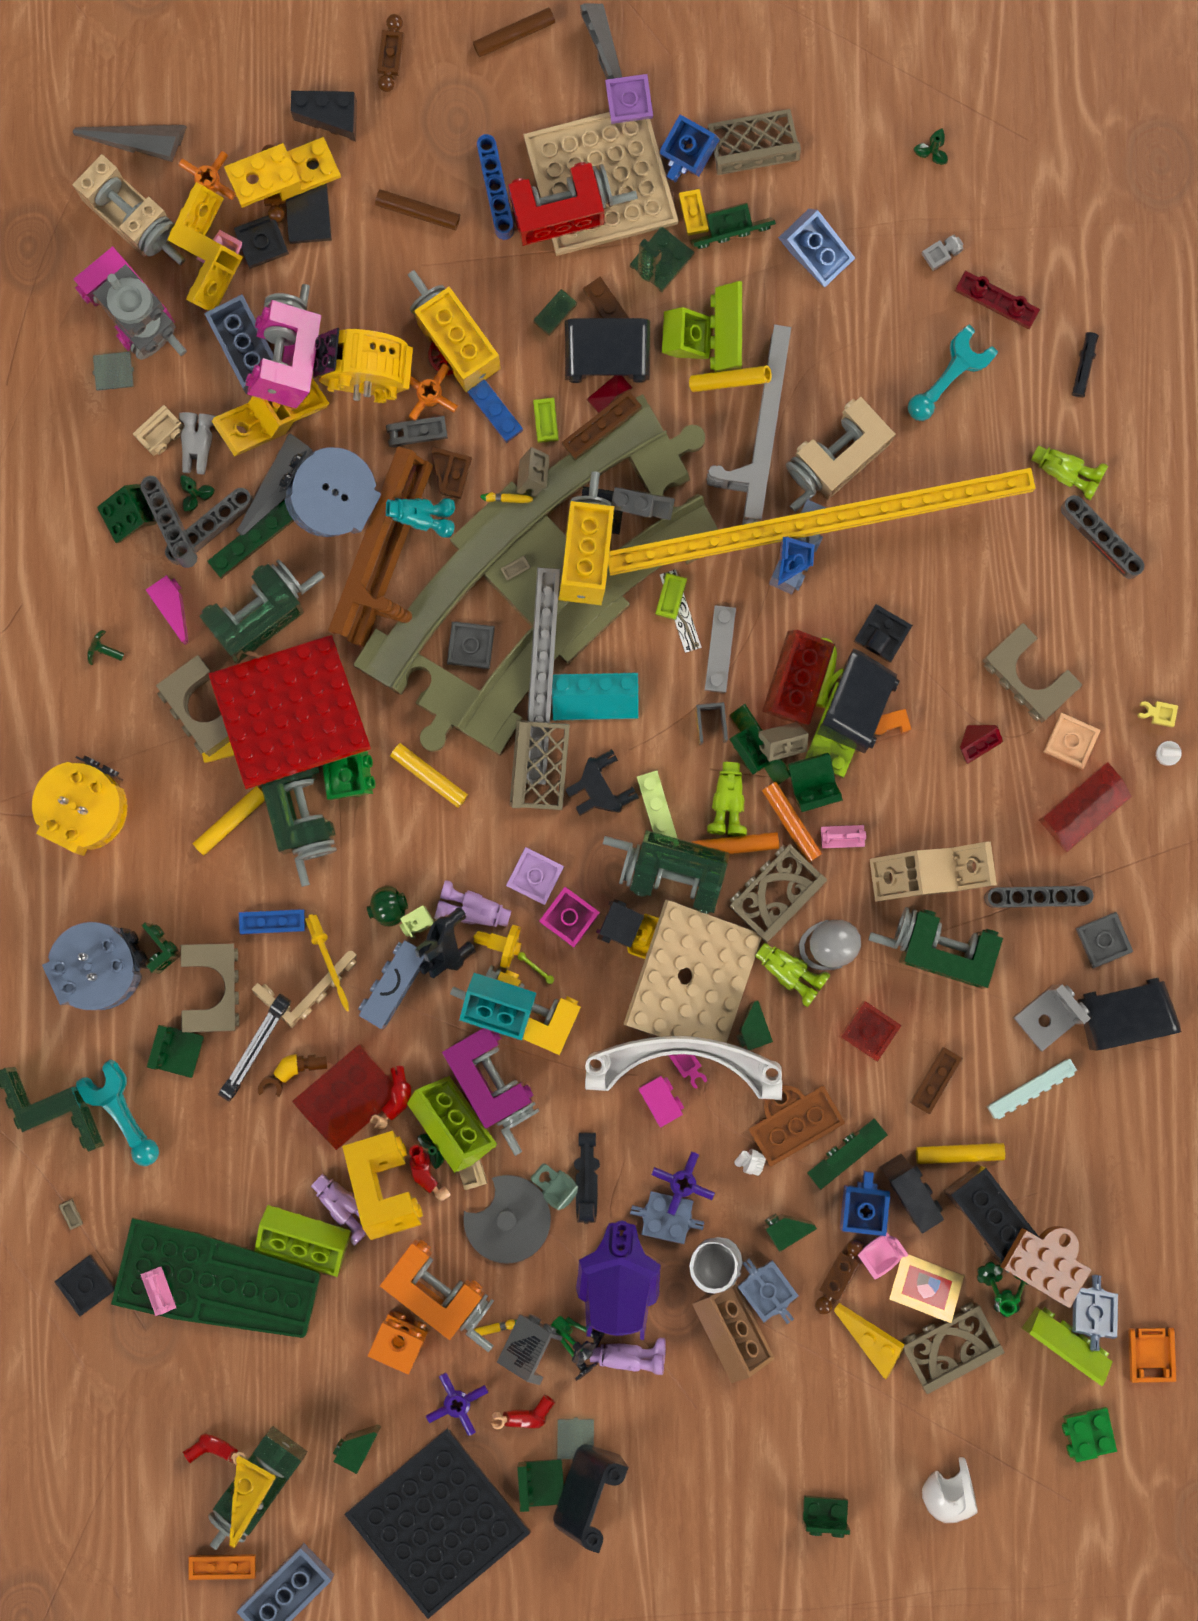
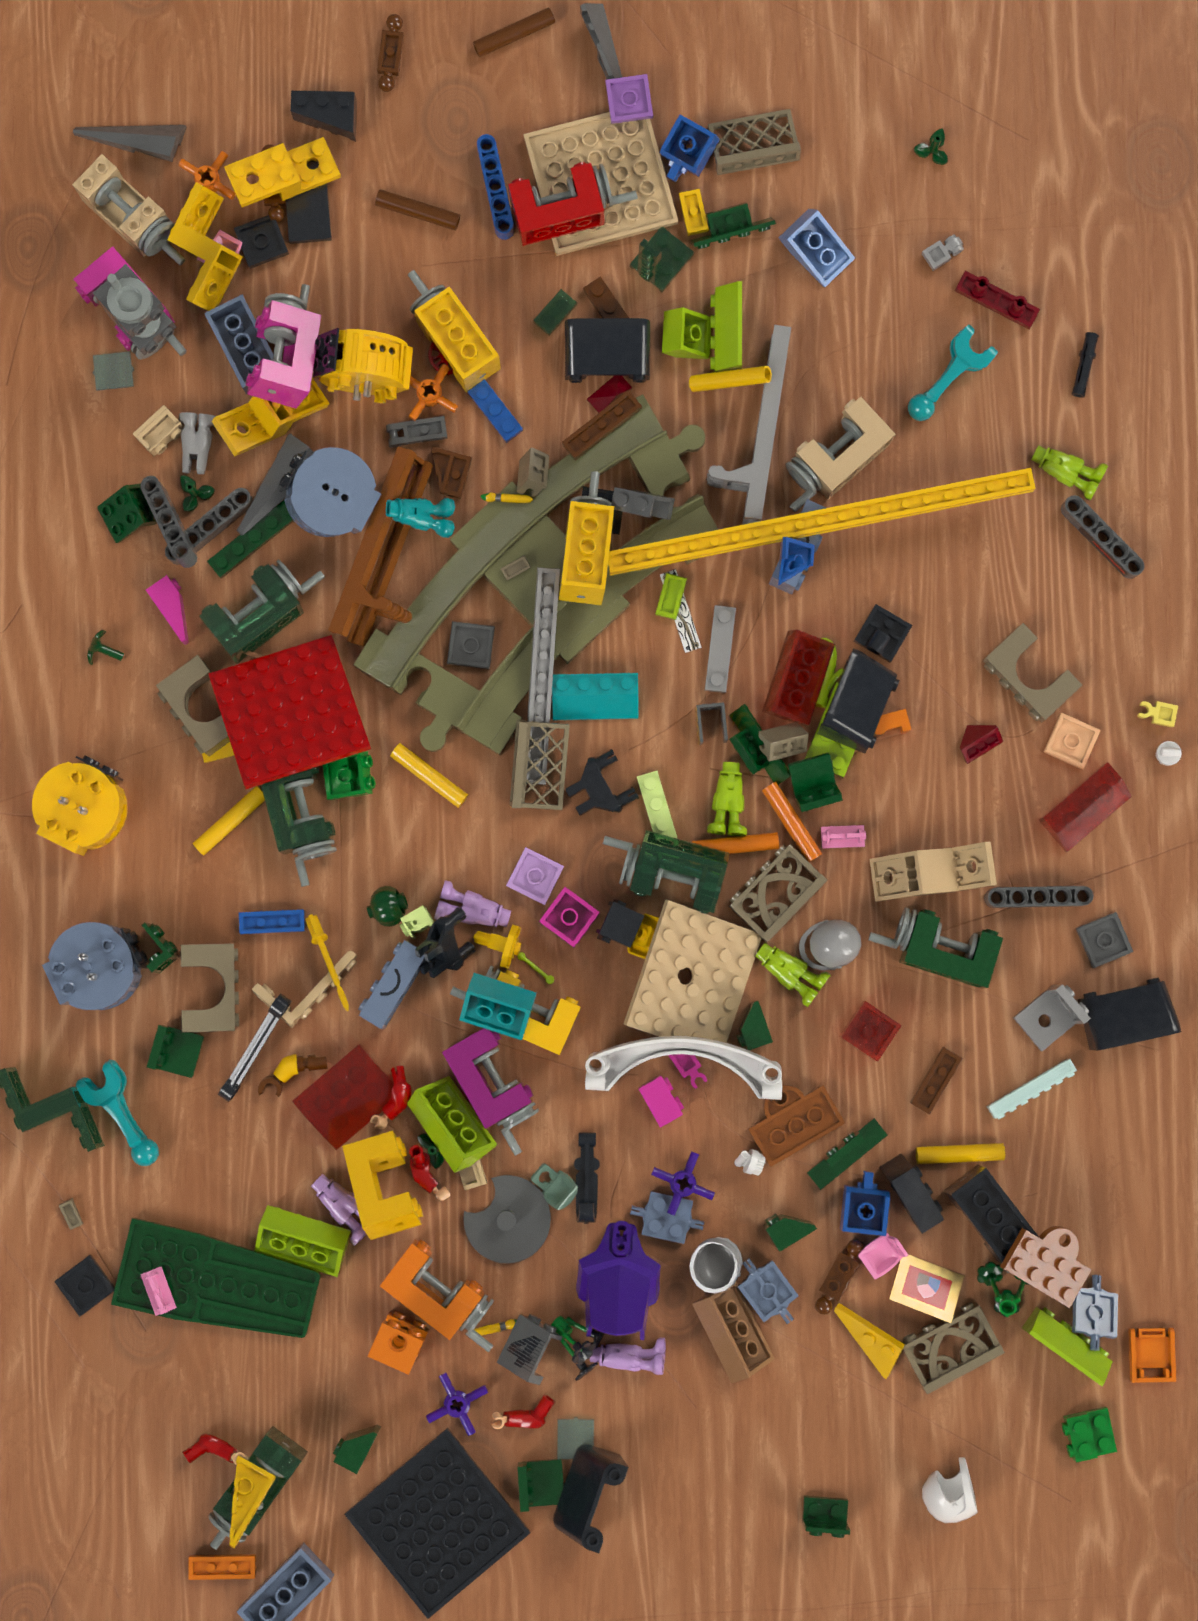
(545, 420): lime tile -> none

